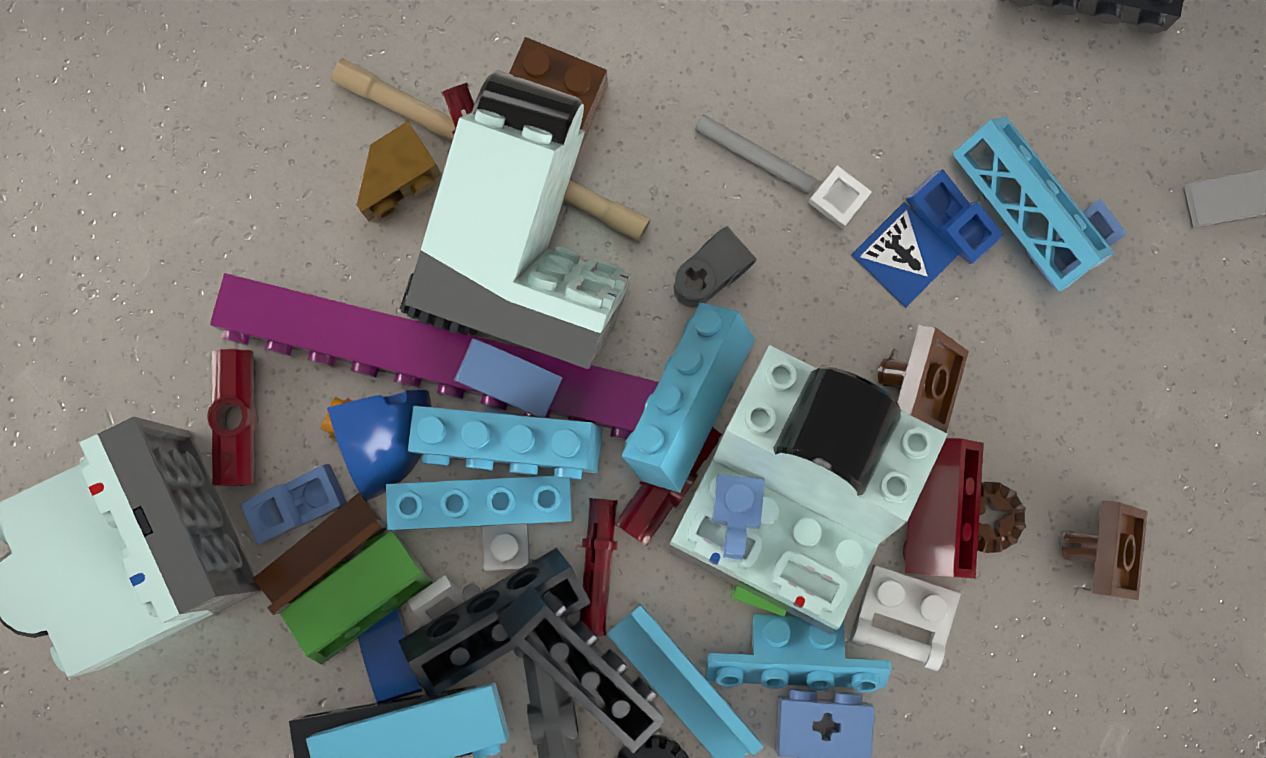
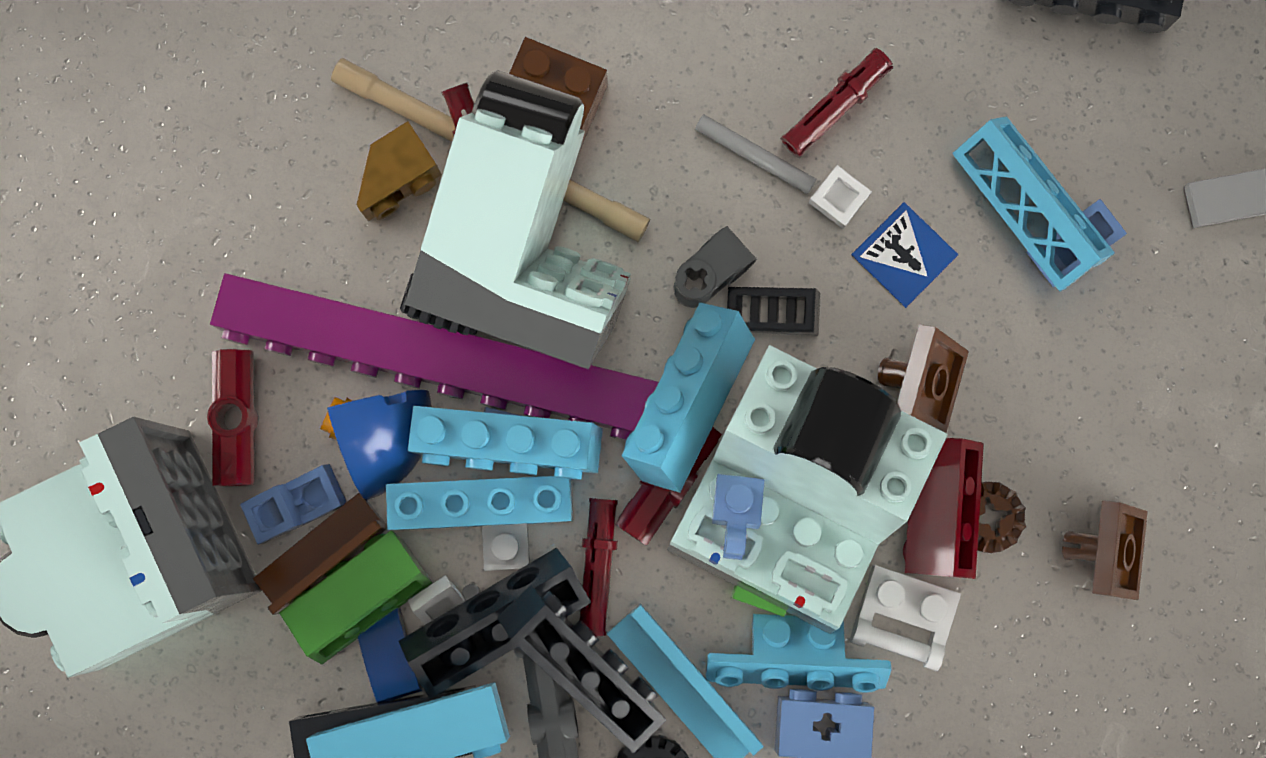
(508, 378): medium blue slope -> none
(811, 312): none -> black slope
(851, 89): none -> dark red pin
(951, 216): blue slope -> none

